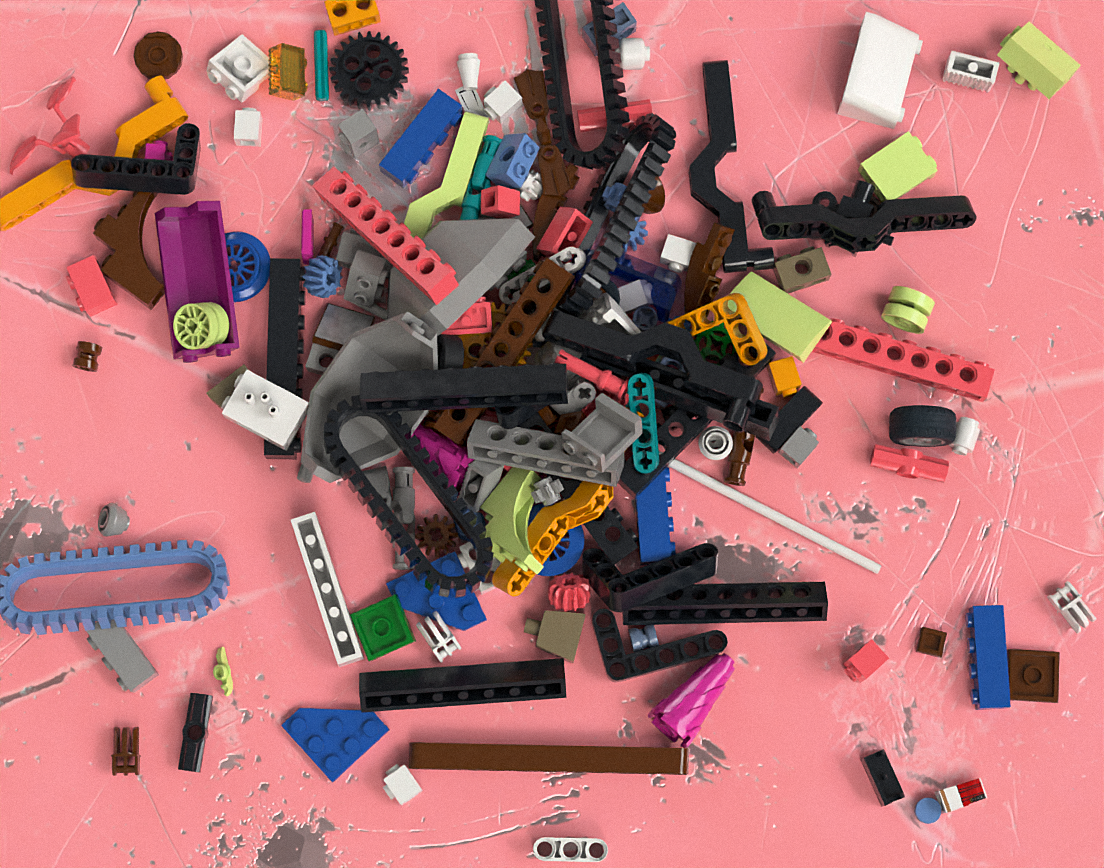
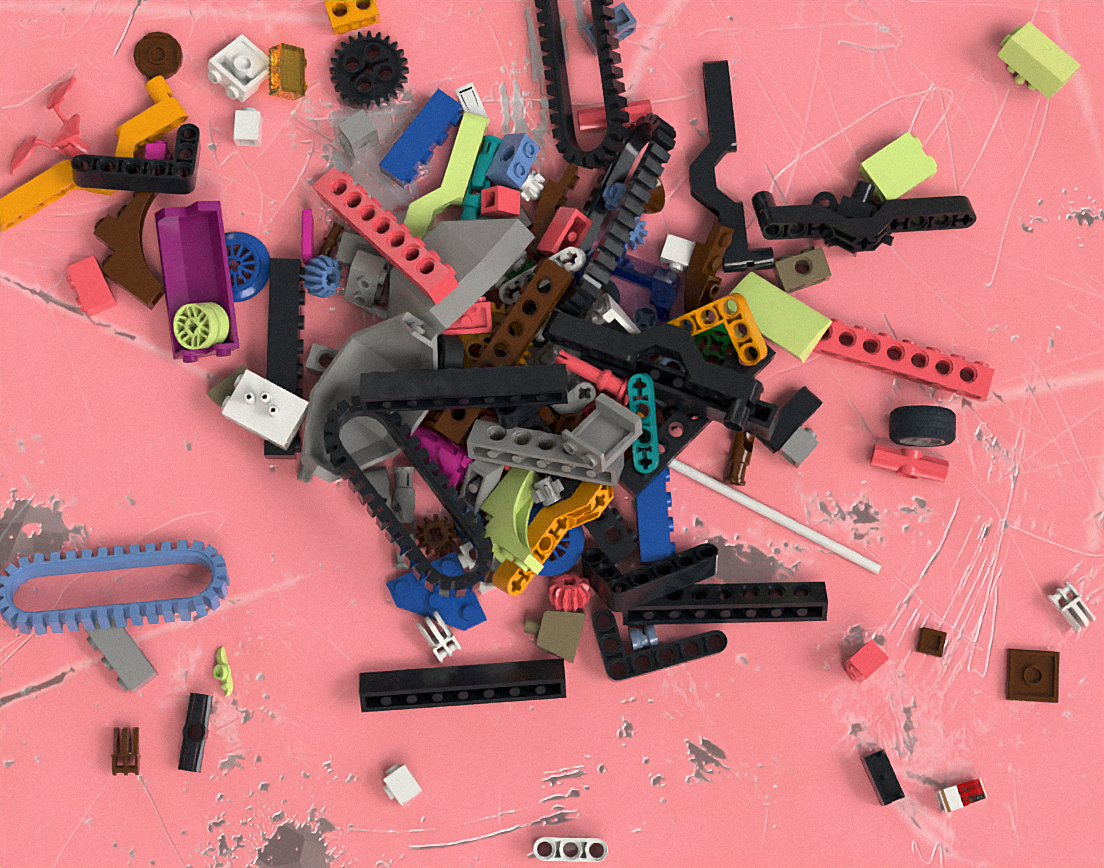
(87, 356): reddish brown wheel -> none
(113, 520): light grey cone -> none
(321, 65): teal axle -> none
(327, 589): white brick -> none
(334, 736): blue plate -> none
(338, 325): flat silver tile -> none
(383, 627): green tile -> none
(468, 67): white cone -> none
(501, 102): white brick -> none
(549, 758): reddish brown beam -> none
(552, 168): reddish brown piece -> none
(633, 53): white head -> none
(635, 295): white brick -> none
(690, 703): dark pink cone -> none
(722, 440): white cone -> none
(784, 376): light orange brick -> none
(879, 72): white windscreen -> none
(908, 309): yellowish green wheel -> none
(927, 810): medium blue tile -> none
(966, 436): white brick -> none
(970, 71): brick -> none
(989, 657): blue brick -> none

